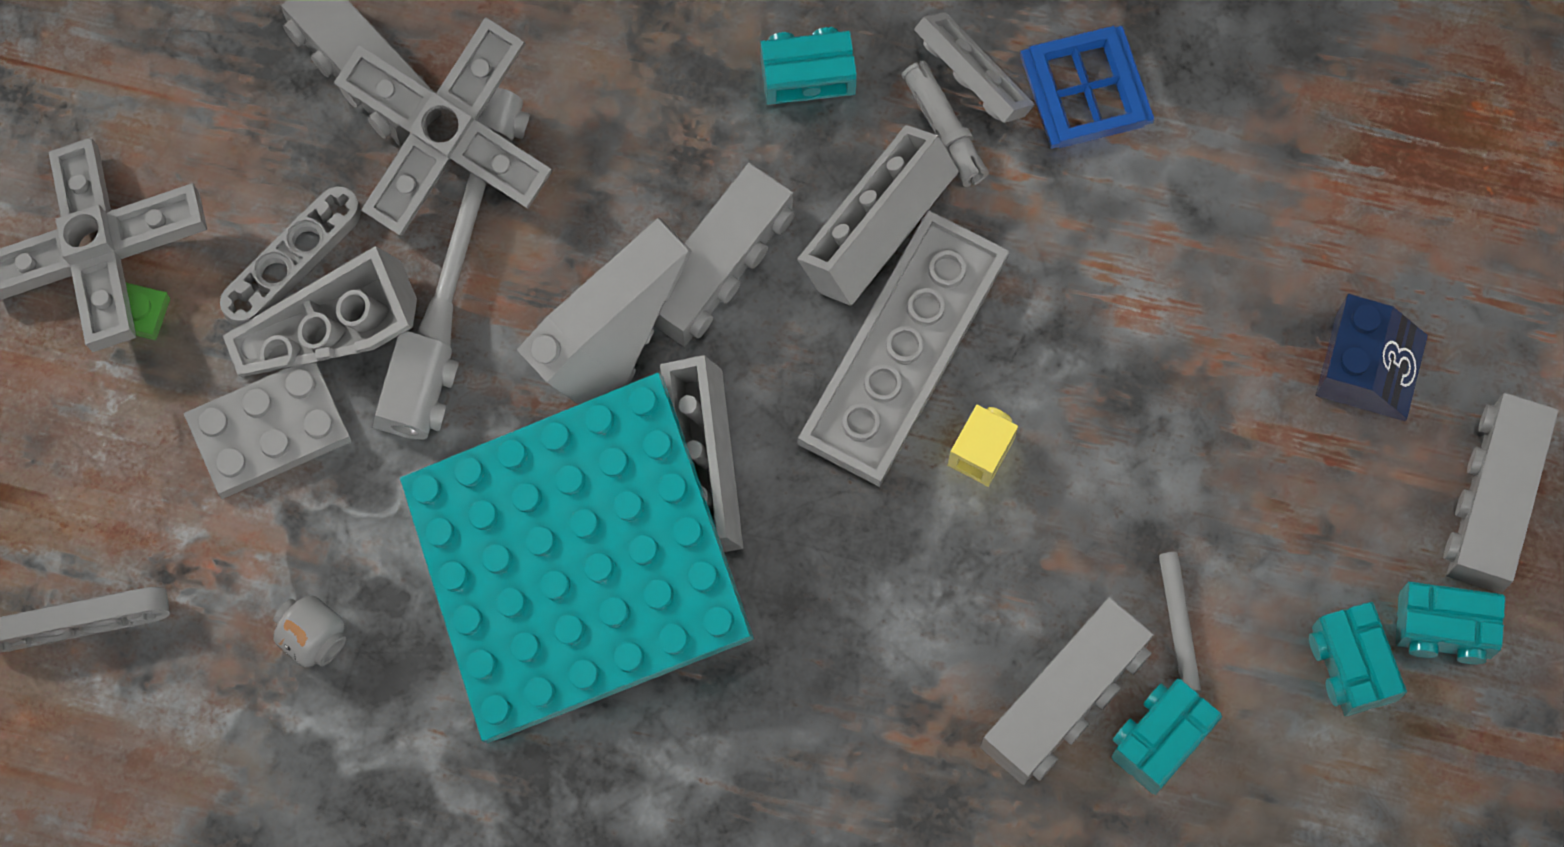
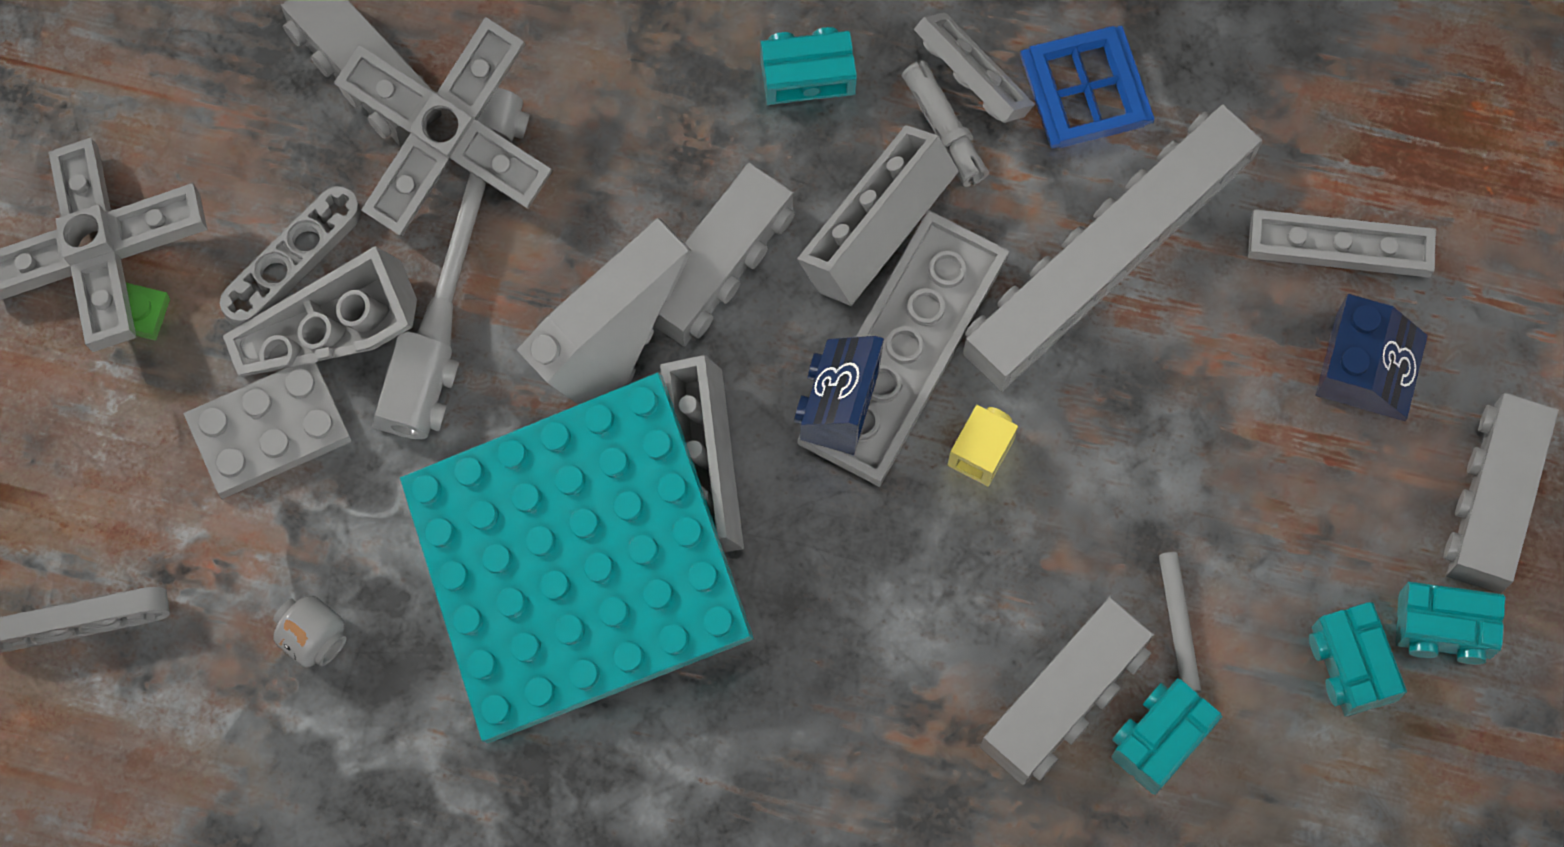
(840, 392): none -> dark blue slope
(1110, 247): none -> light grey brick
(1342, 243): none -> light grey plate

